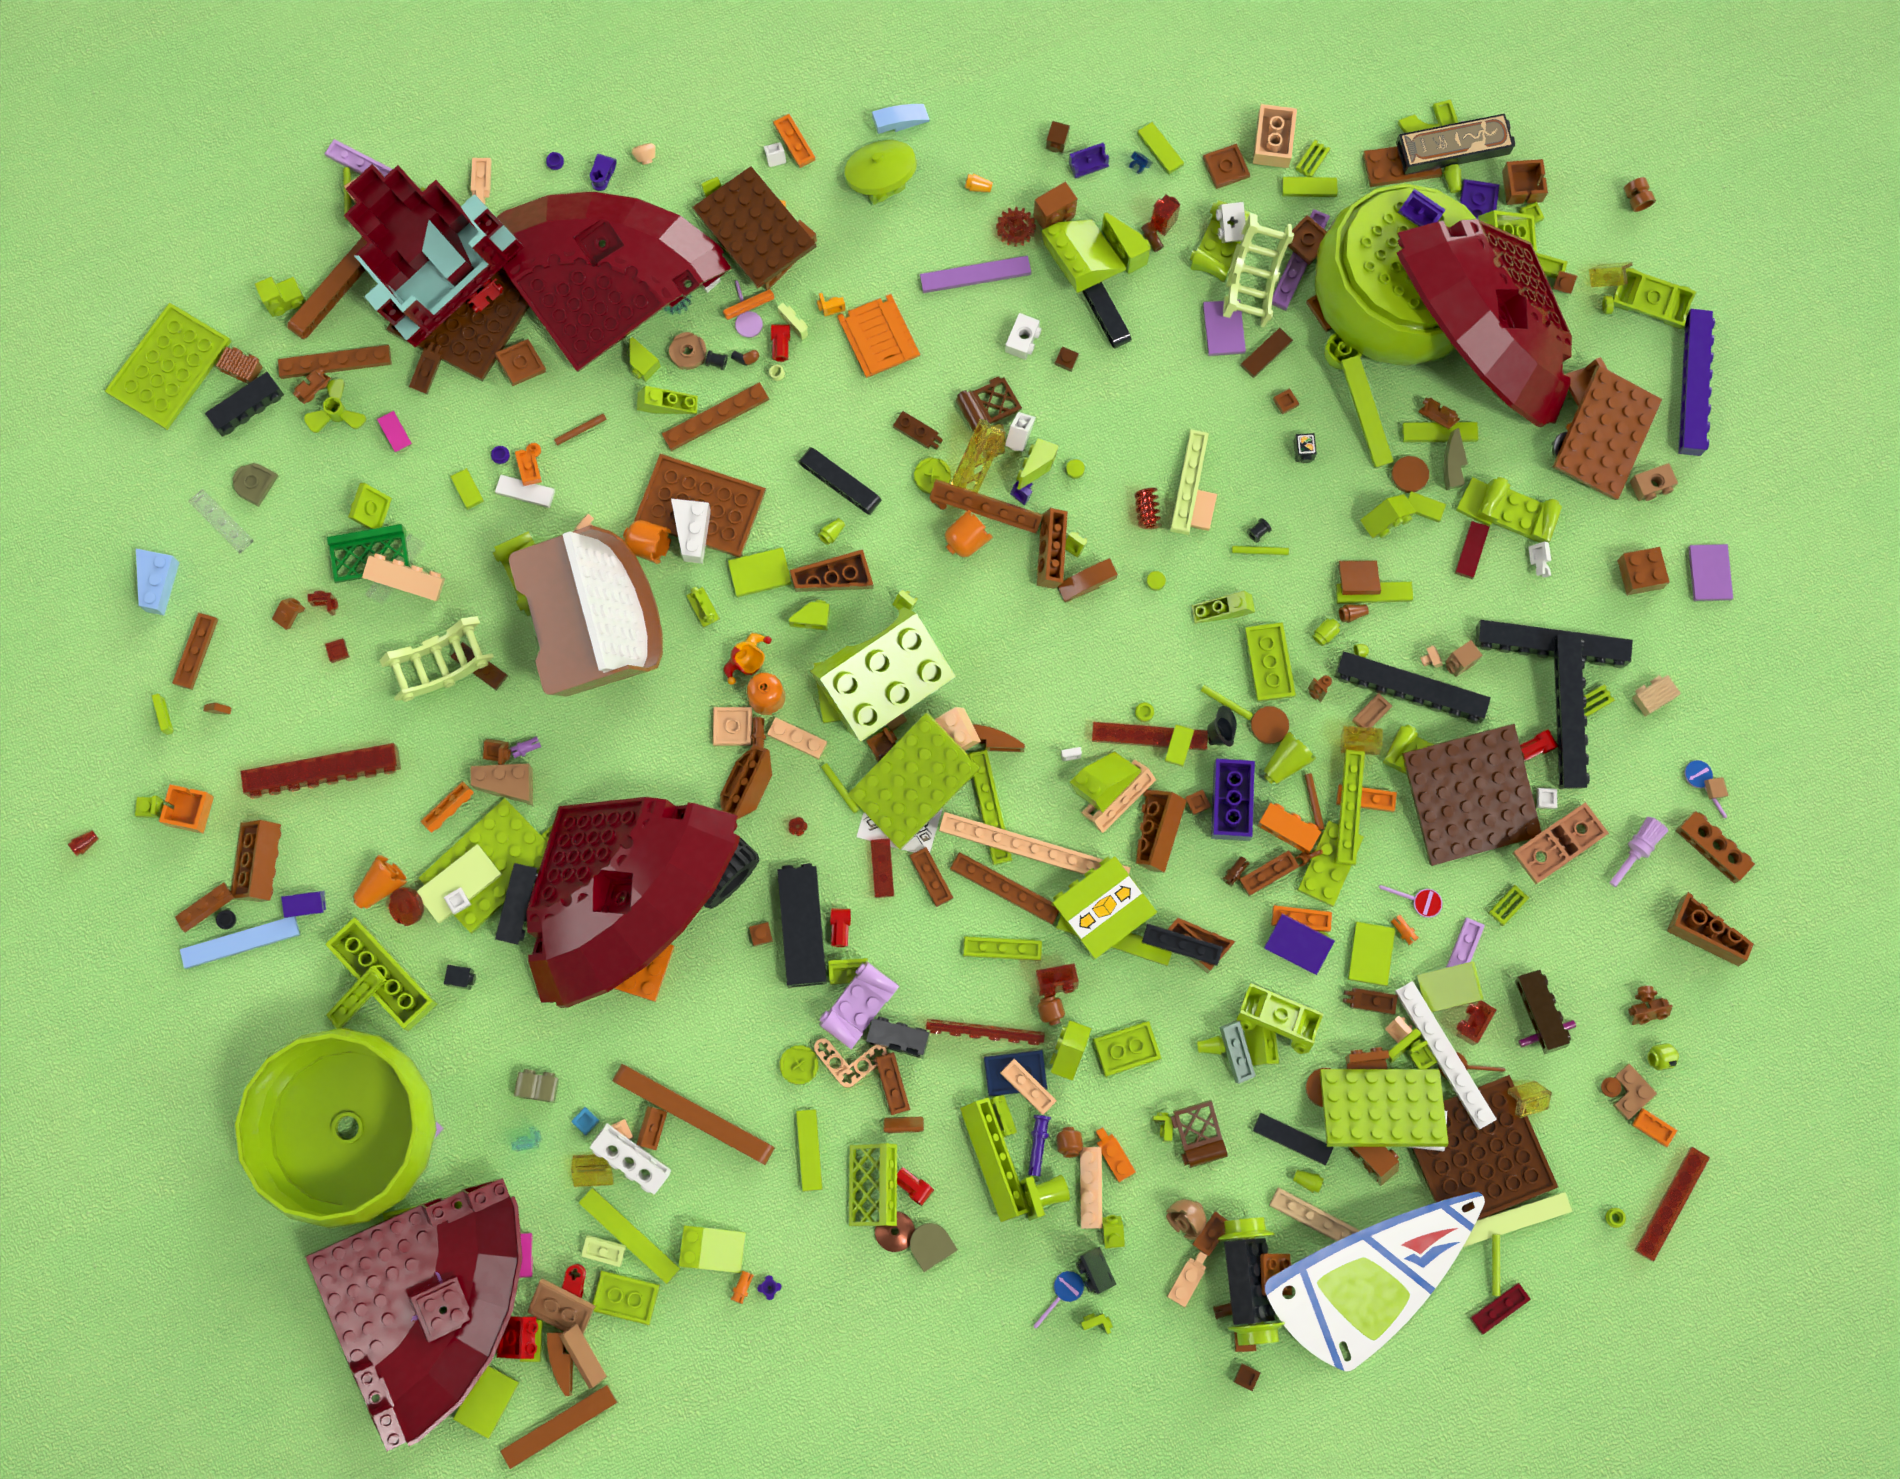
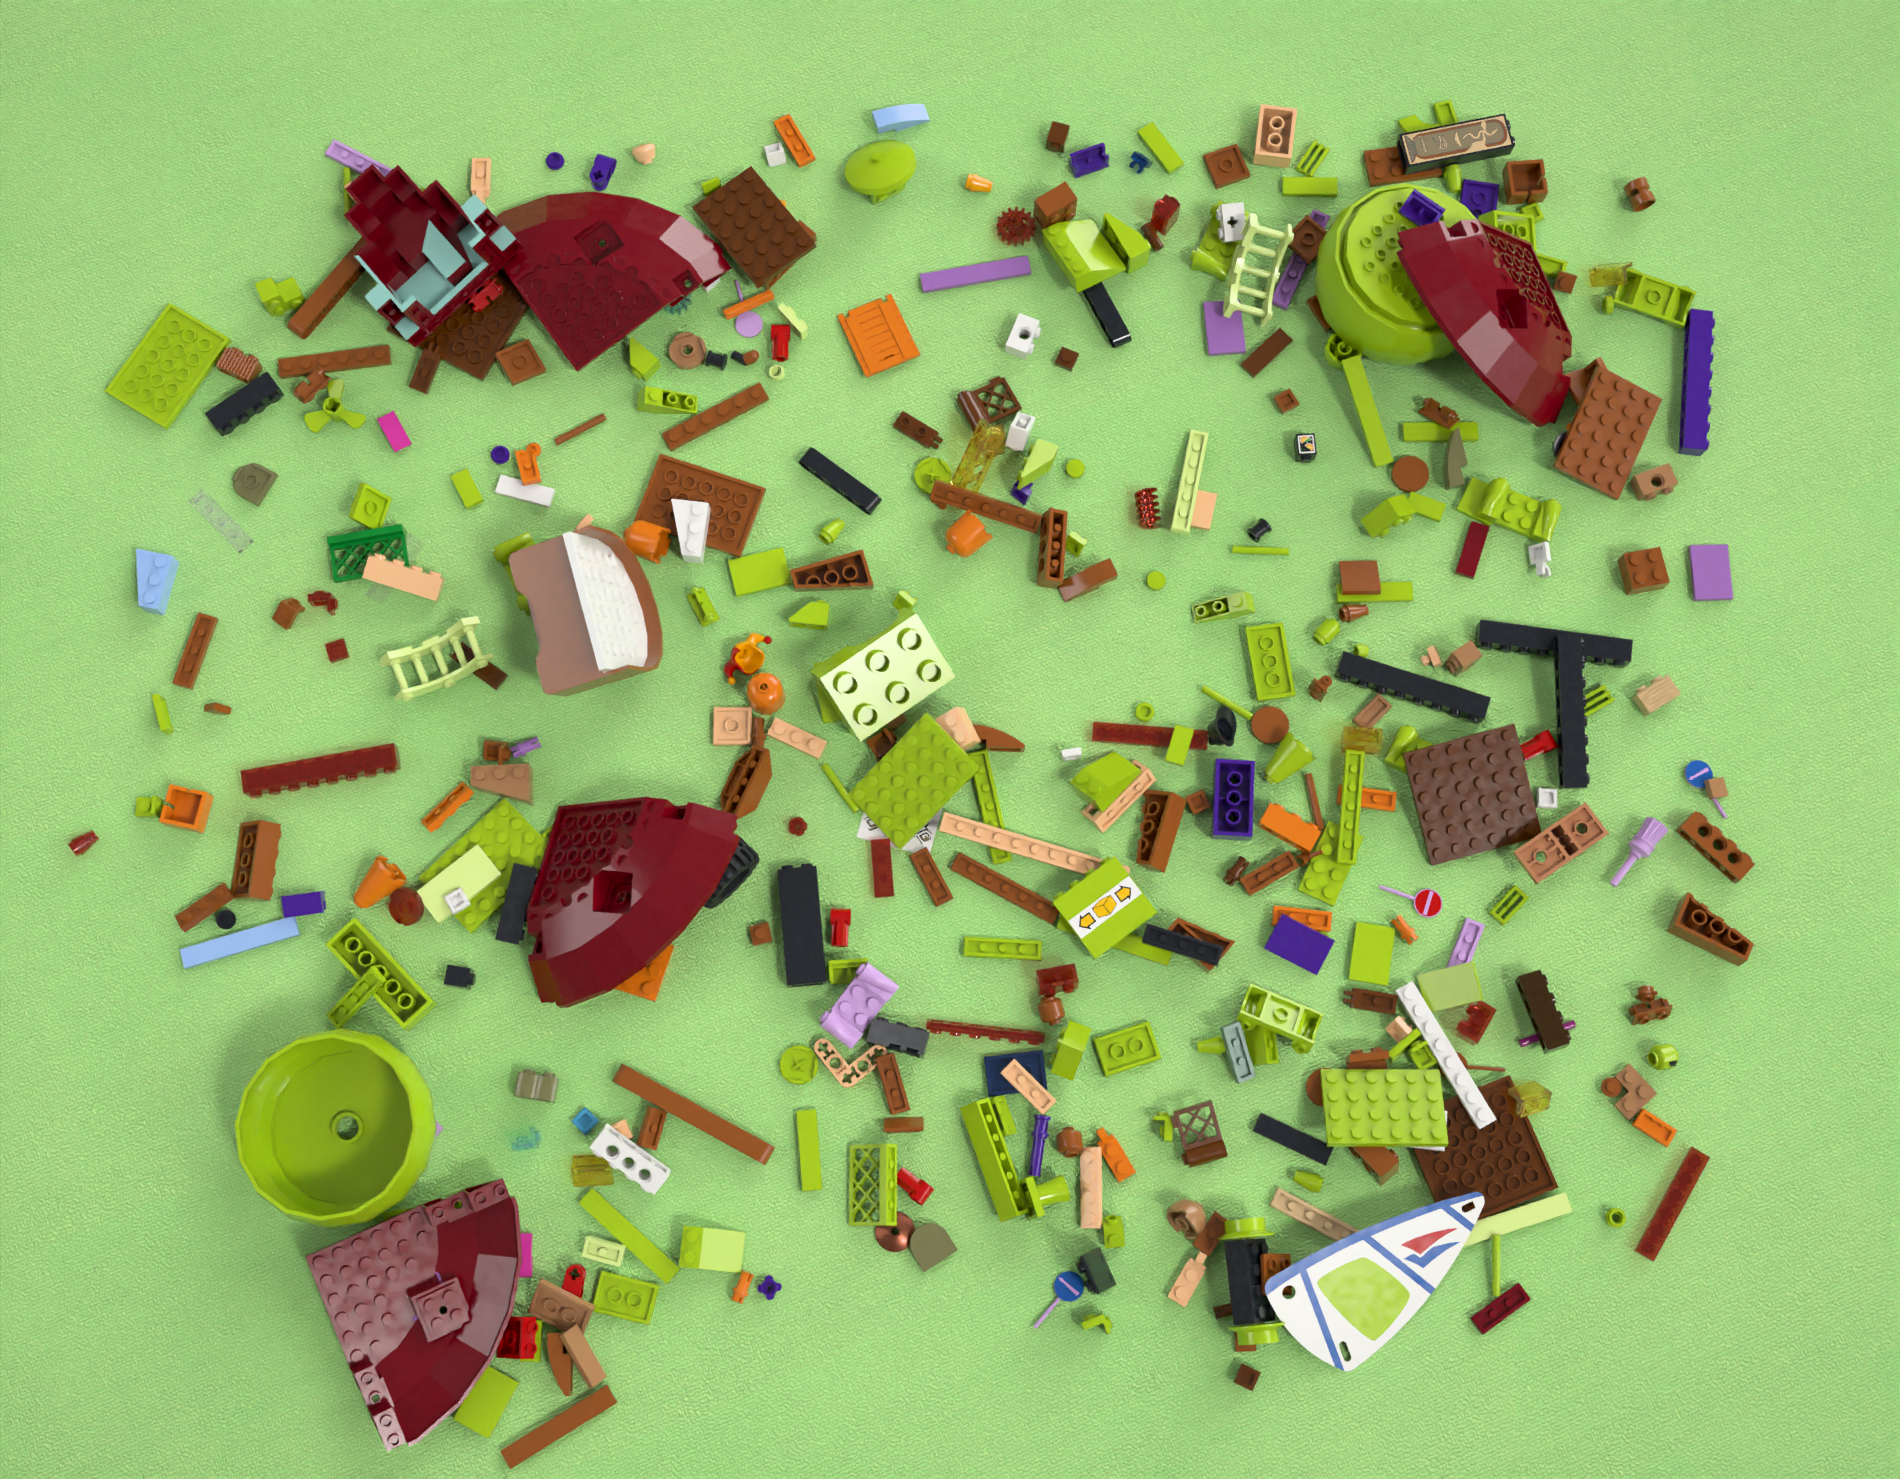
(832, 306): light orange bracket -> none

